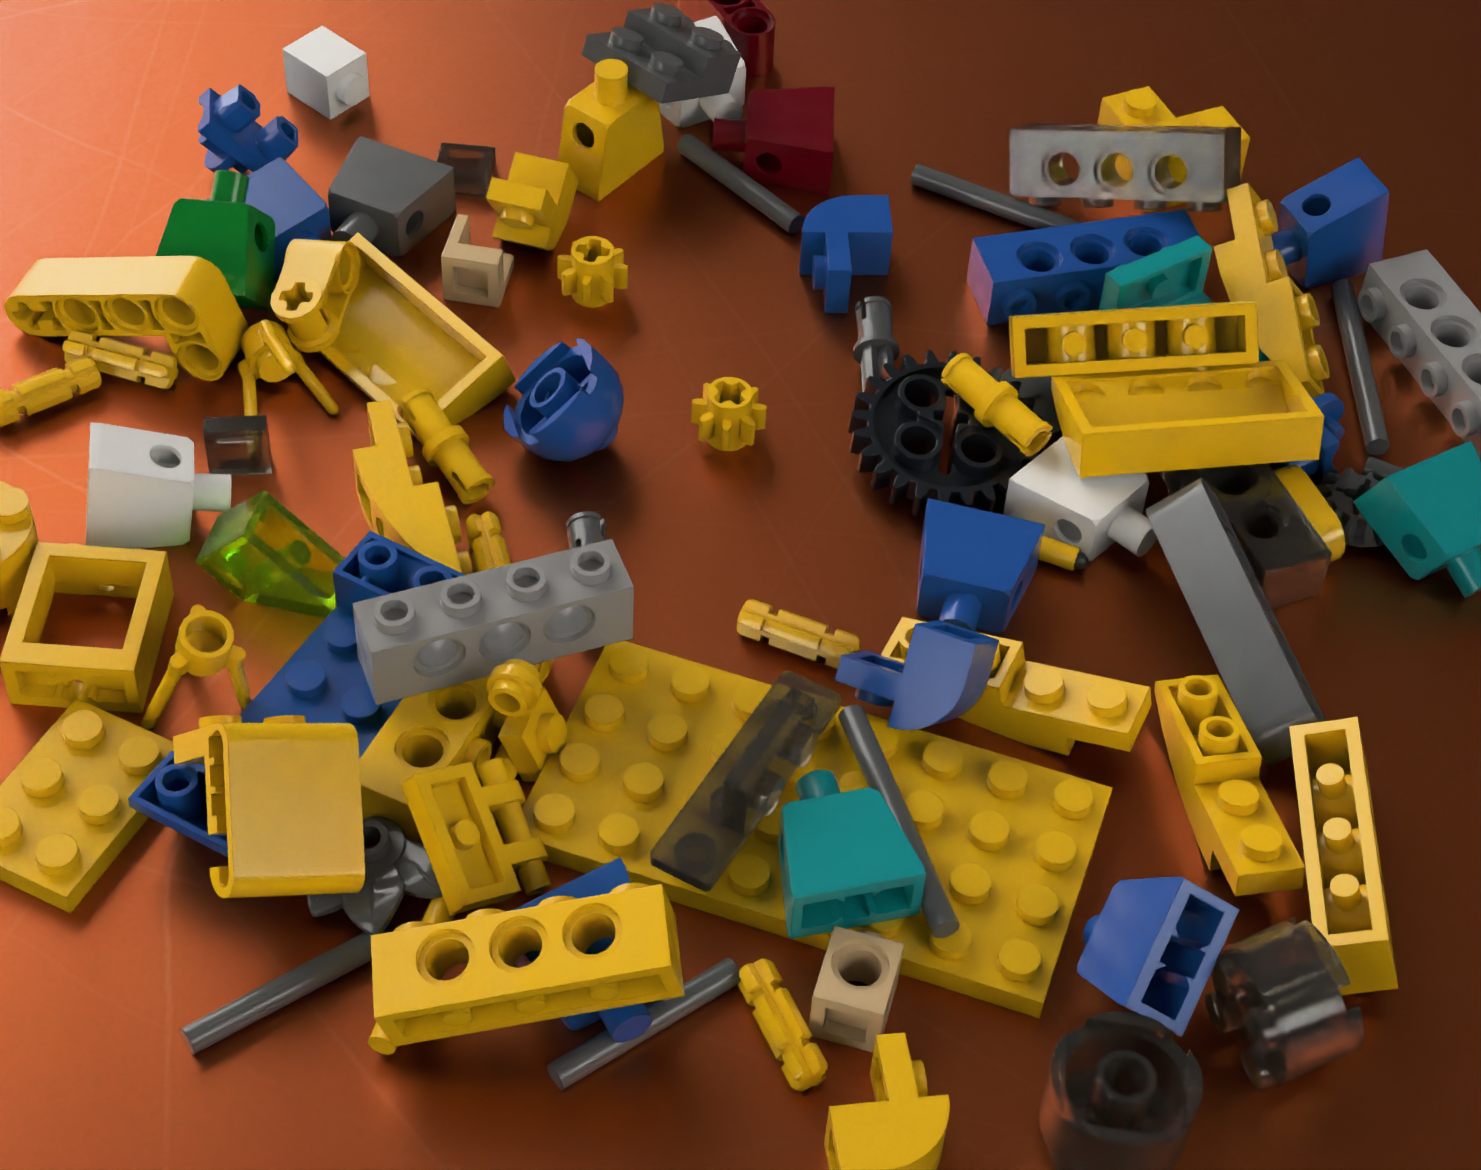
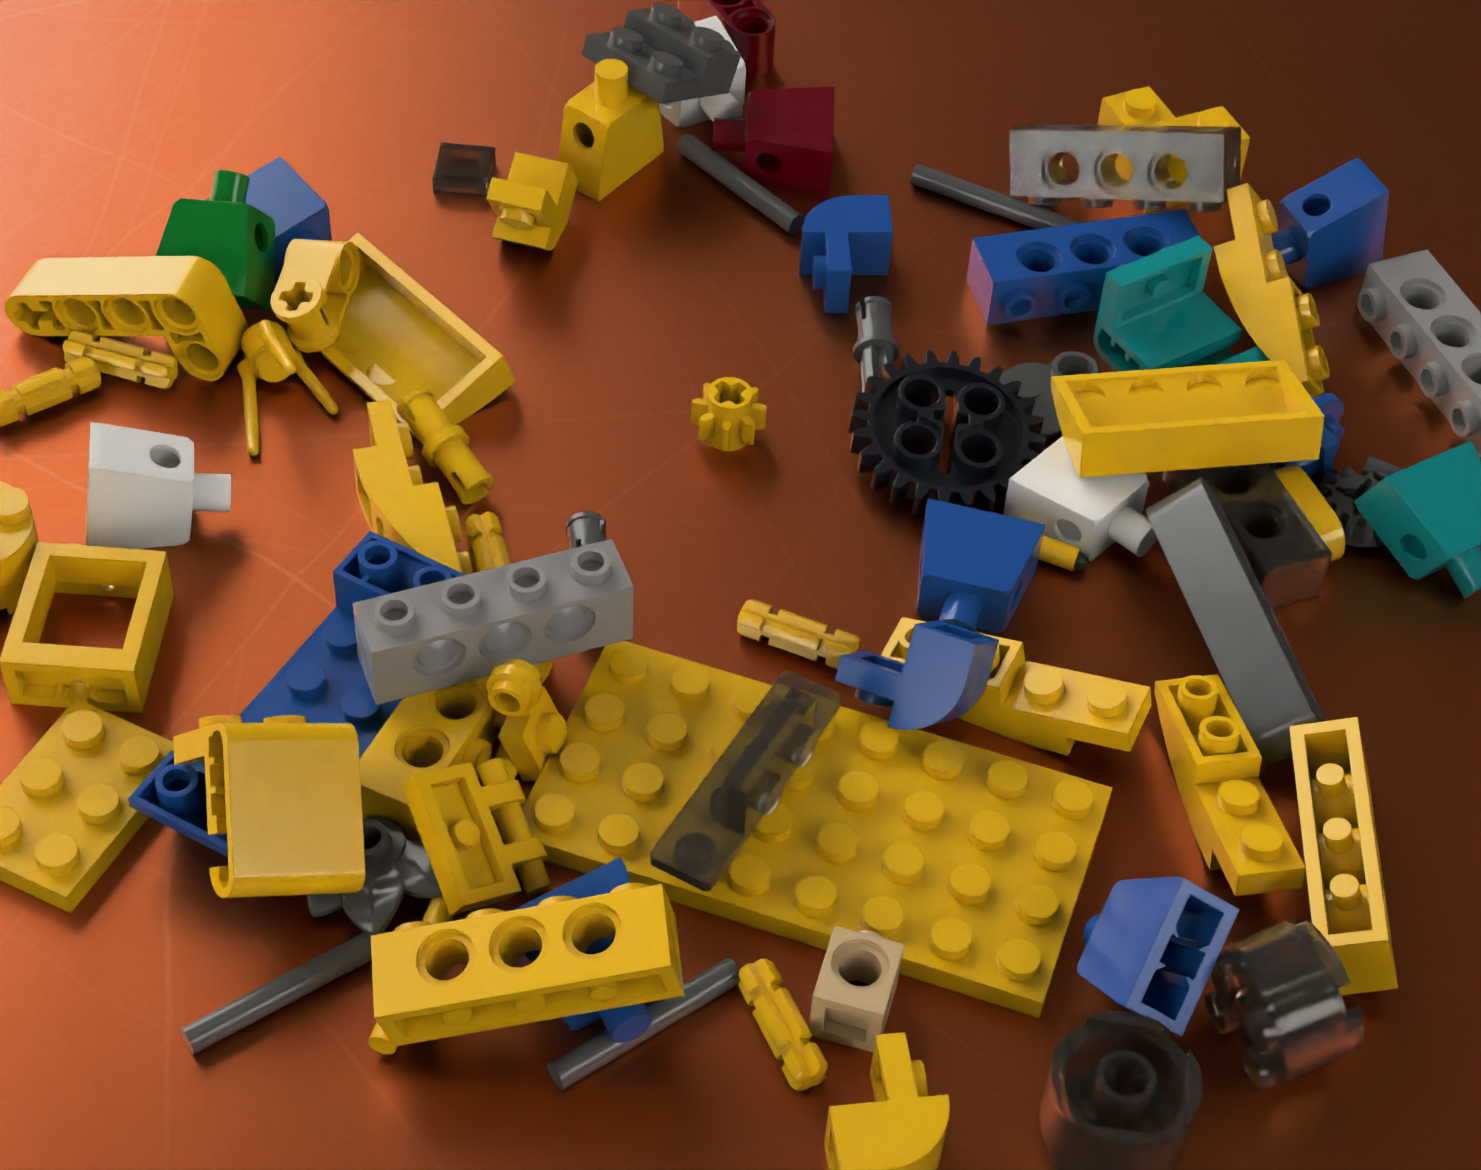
(201, 649): yellow plant -> none
(235, 137): blue hips -> none
(237, 445): clear smoke tile -> none
(271, 558): clear neon green slope -> none
(326, 72): white brick -> none
(389, 197): dark grey torso -> none
(472, 271): tan panel -> none
(566, 403): blue cylinder -> none
(592, 271): yellow gear -> none
(844, 859): teal torso -> none
(879, 777): dark grey bar -> none
(996, 404): yellow pin -> none
(1134, 339): yellow brick -> none
(1360, 368): dark grey bar -> none

